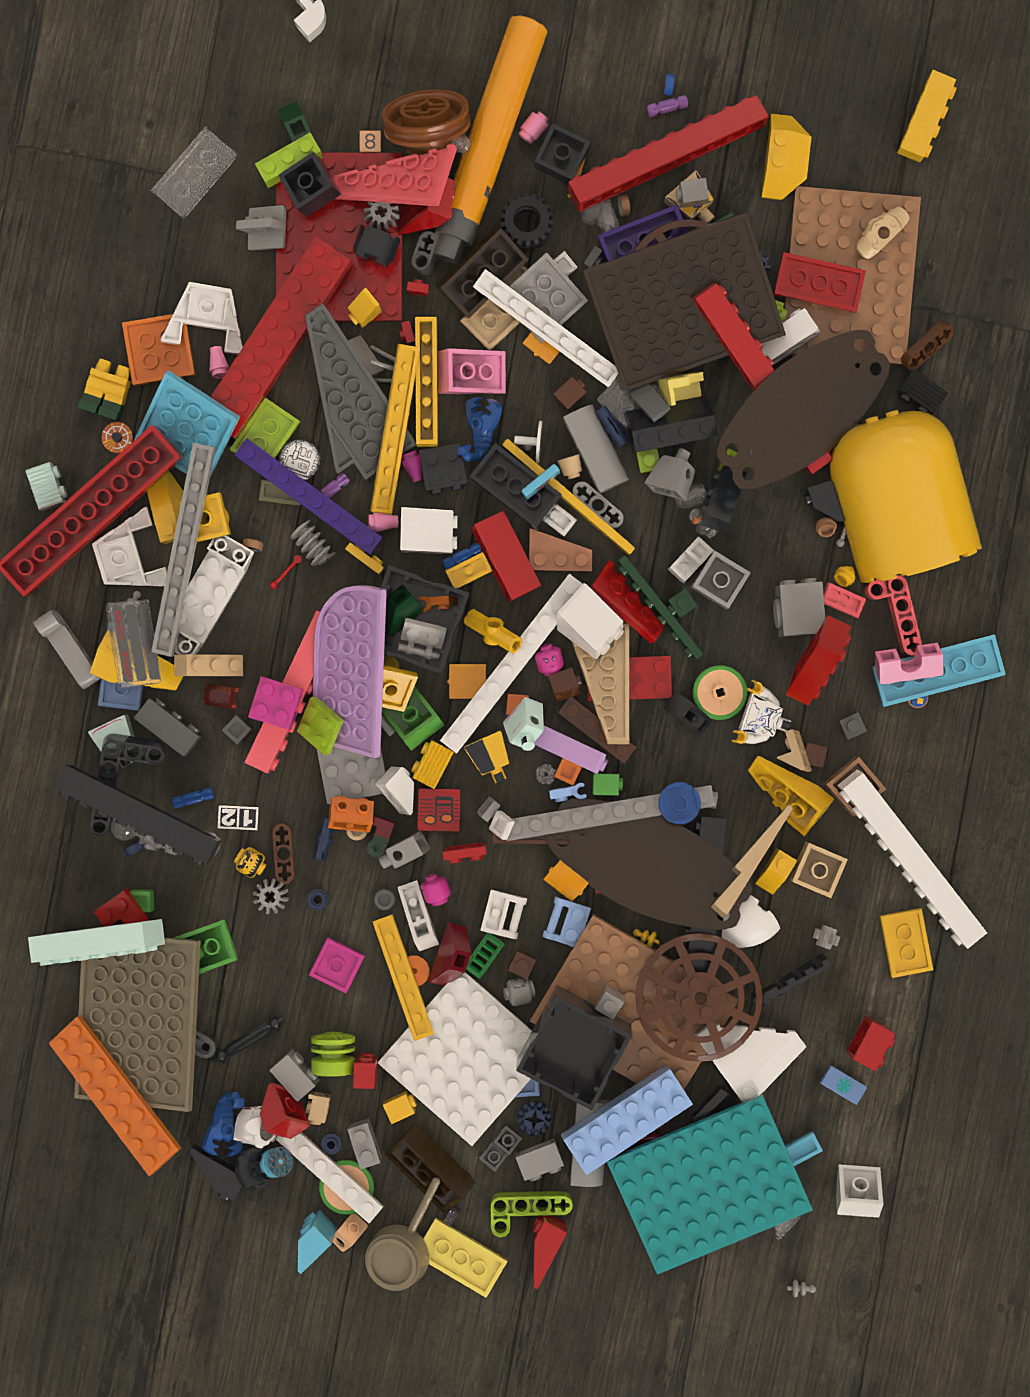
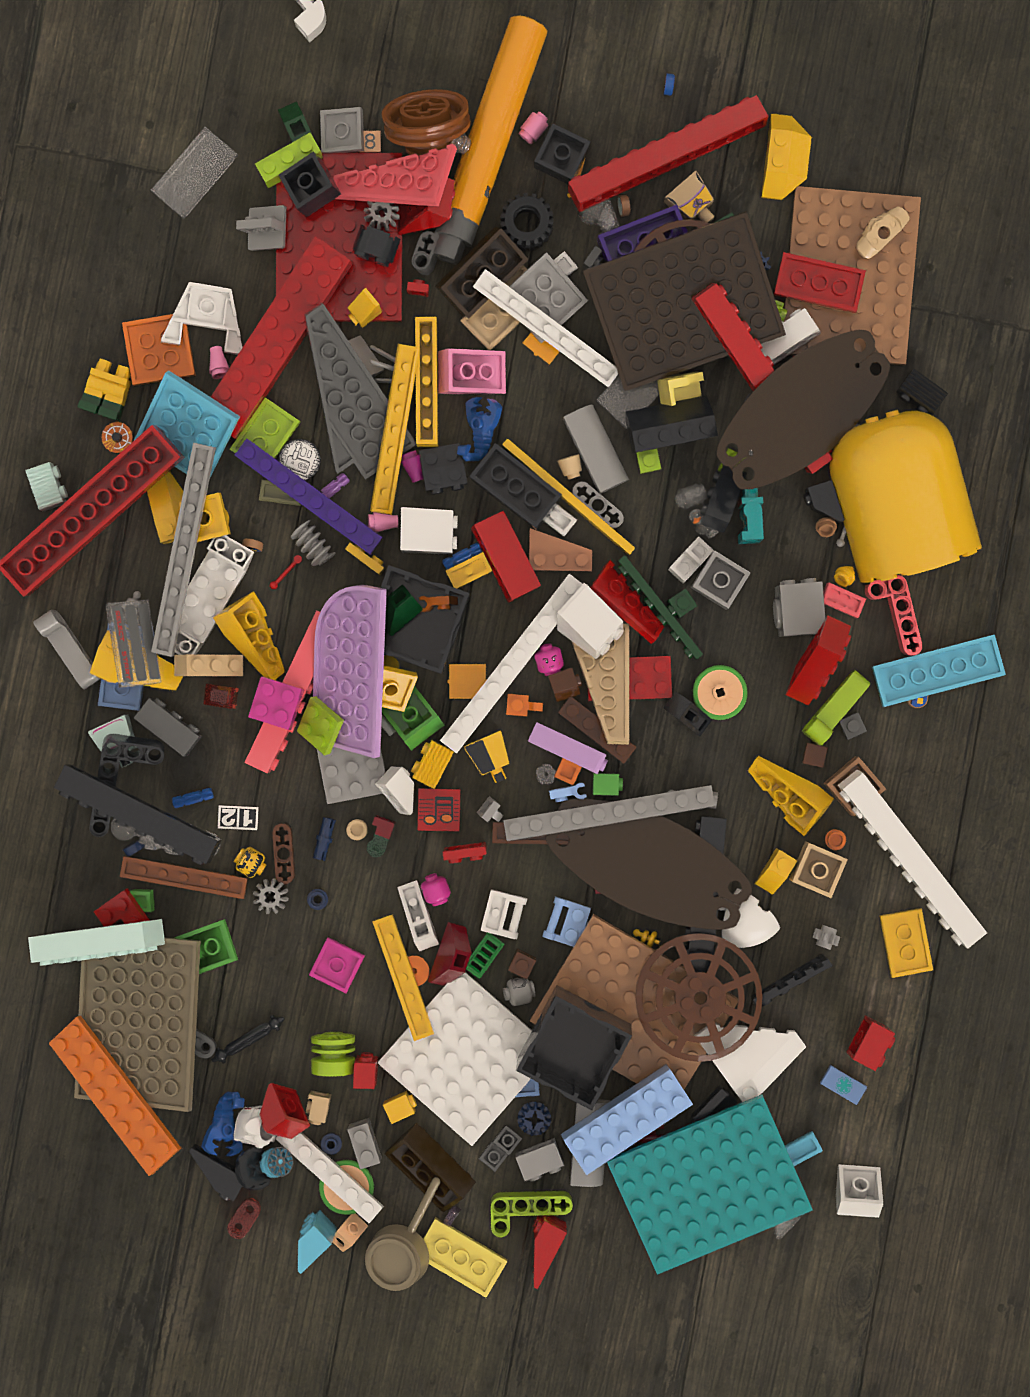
(120, 558): white wing -> none
(184, 877): none -> dark orange plate
(237, 729): dark grey plate -> none
(244, 1217): none -> clear red plate
(247, 630): none -> yellow wedge
(294, 1074): light grey brick -> none
(342, 130): none -> light grey plate
(351, 814): orange brick -> none
(384, 899): dark grey tile -> none
(407, 334): red plate -> none
(410, 847): light grey torso -> none
(424, 634): white plate -> none
(493, 631): yellow piece -> none
(501, 825): white tile -> none
(525, 724): light aqua torso -> none
(528, 442): white shield -> none
(540, 481): medium azure tile -> none
(566, 880): light orange piece -> none
(570, 393): reddish brown brick -> none
(609, 1002): light grey brick -> none
(611, 426): dark blue pin -> none
(649, 401): dark grey slope -> none
(667, 106): medium lavender axle -> none
(672, 476): light grey torso -> none
(679, 803): blue tile -> none
(692, 192): light grey brick -> none
(748, 864): tan slope -> none
(751, 516): none -> teal hips
(760, 717): white torso -> none
(797, 756): tan slope -> none
(800, 1288): light grey hair -> none
(835, 708): none -> lime beam
(835, 839): none -> orange plate
(925, 664): bright pink arch -> none
(926, 116): yellow brick -> none
(941, 332): reddish brown beam -> none

